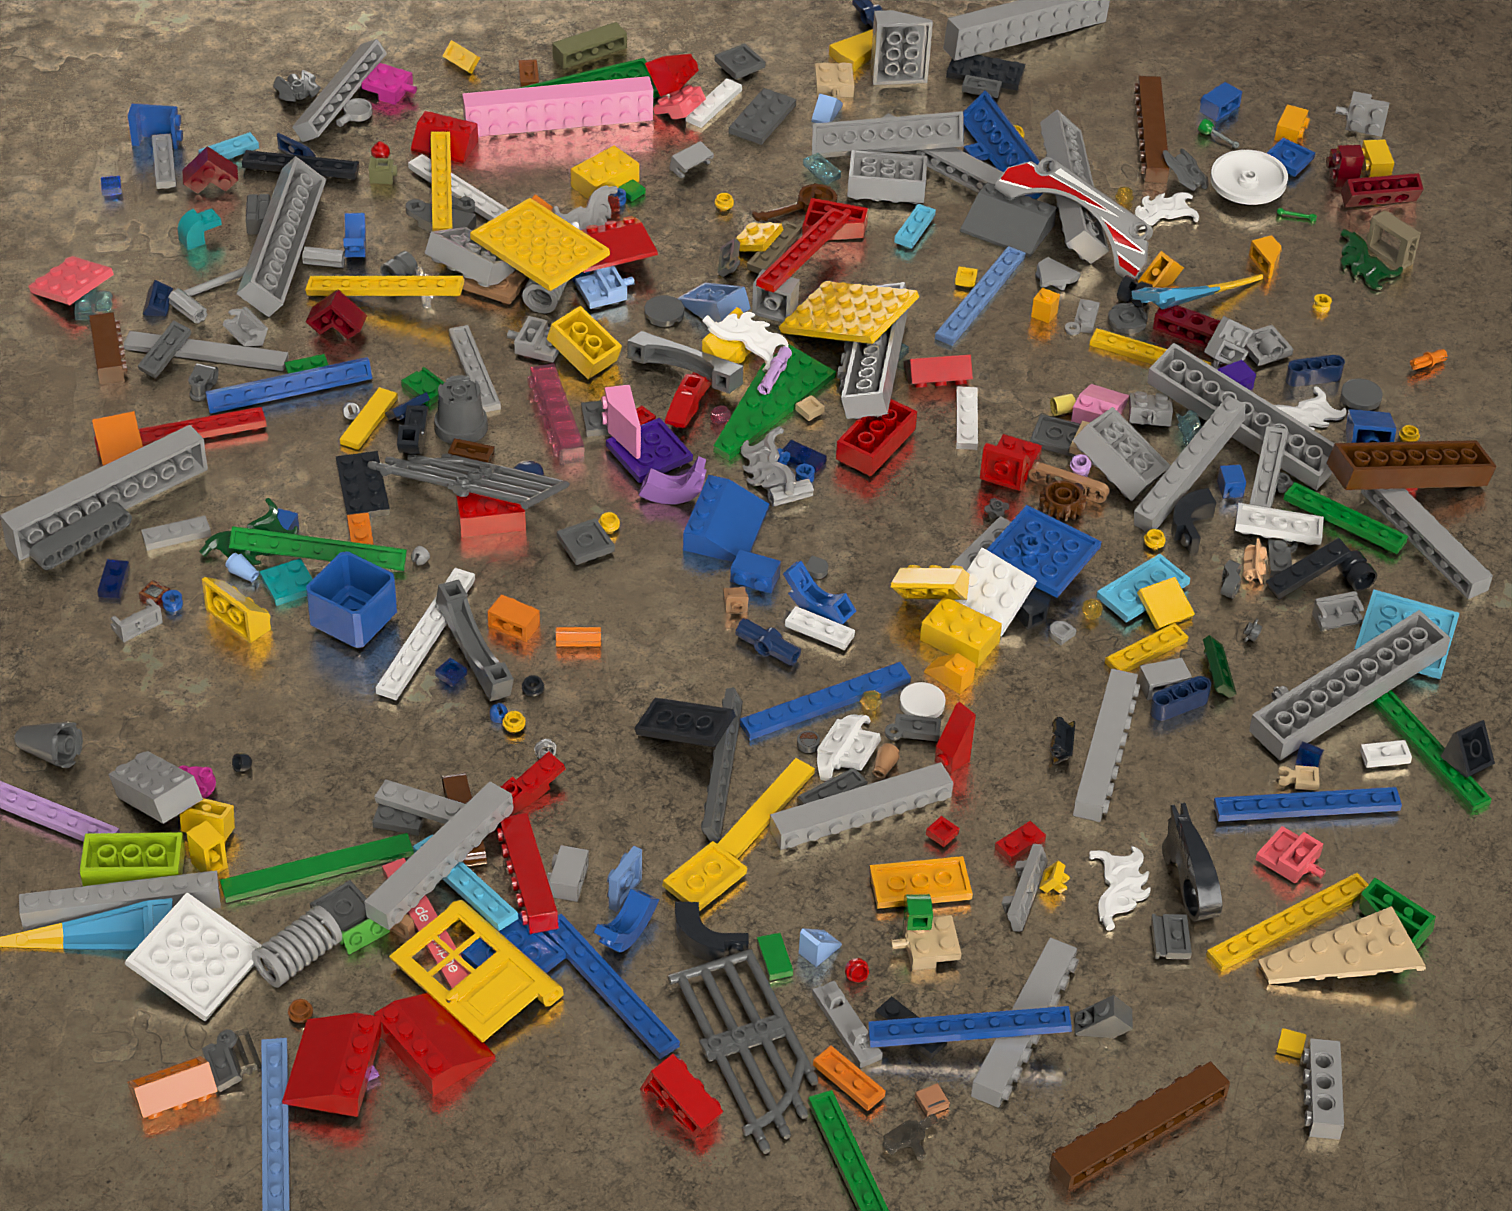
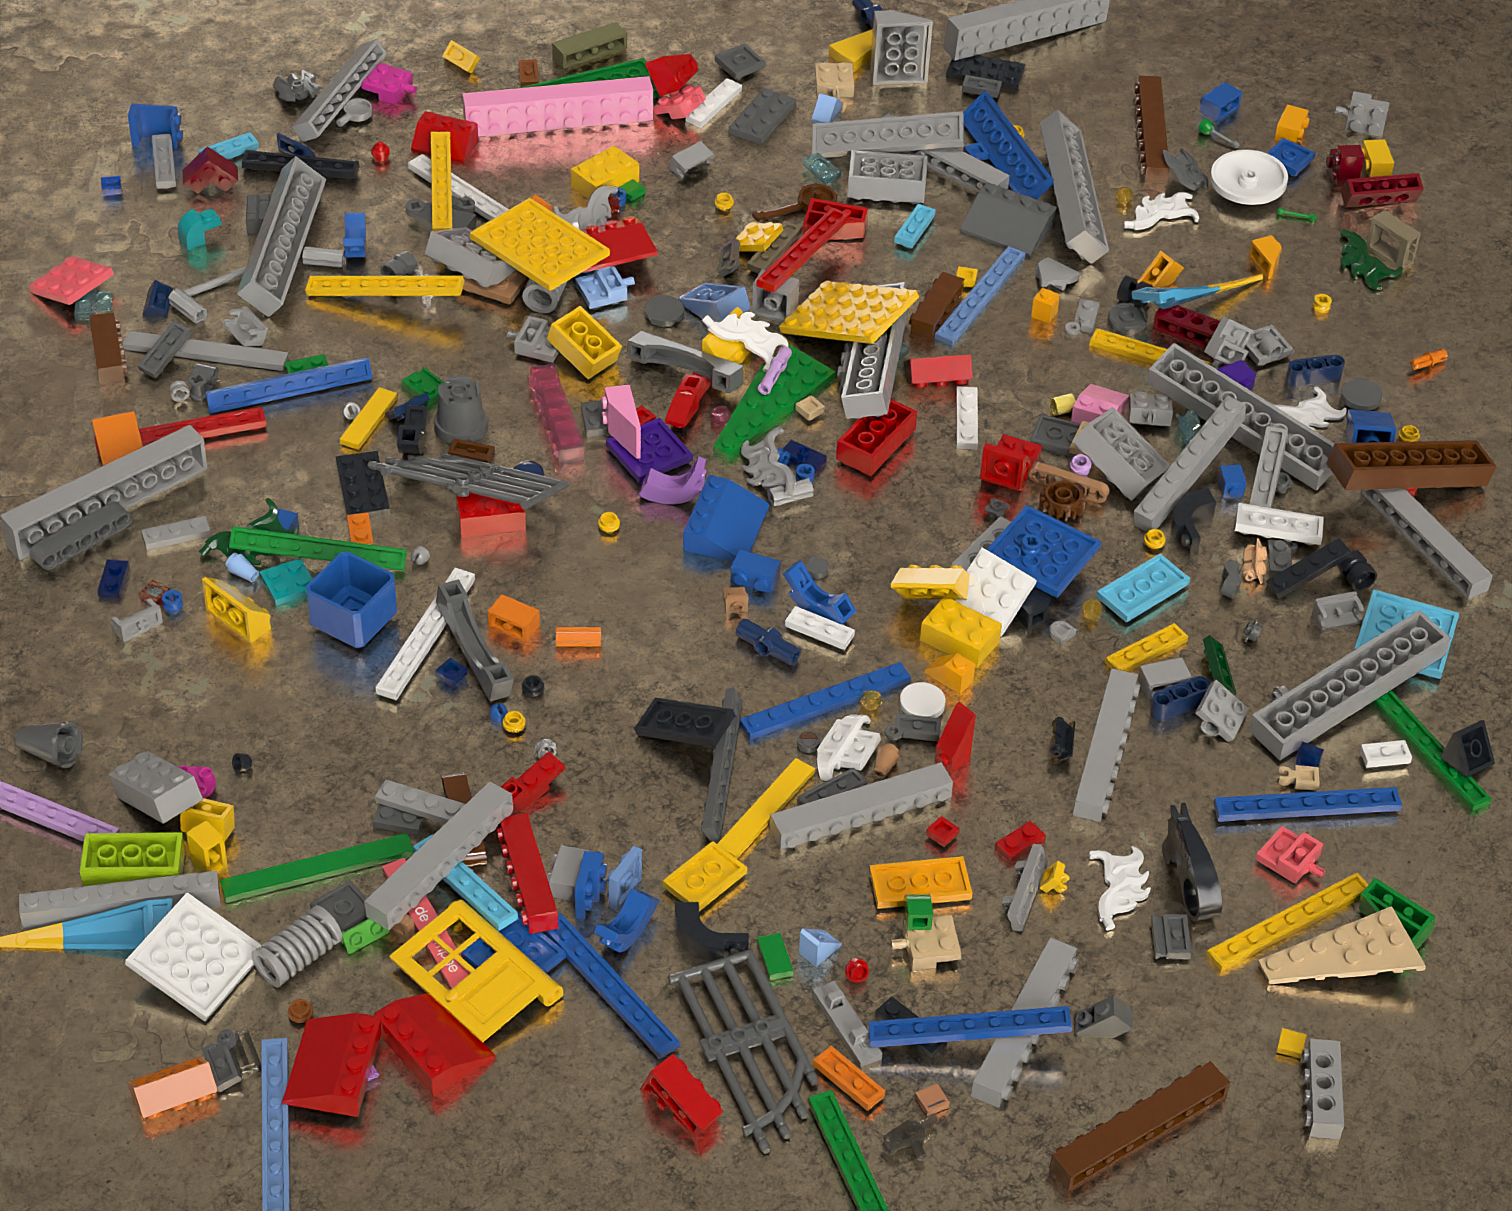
(179, 396): none -> light grey bush
(336, 312): dark red brick -> none
(382, 170): olive window -> none
(473, 365): light grey tile -> none
(585, 541): dark grey plate -> none
(590, 882): none -> blue plate
(936, 305): none -> reddish brown brick
(1120, 224): light grey panel -> none
(1165, 603): yellow tile -> none
(1221, 712): none -> light grey plate
(1346, 518): green plate -> none

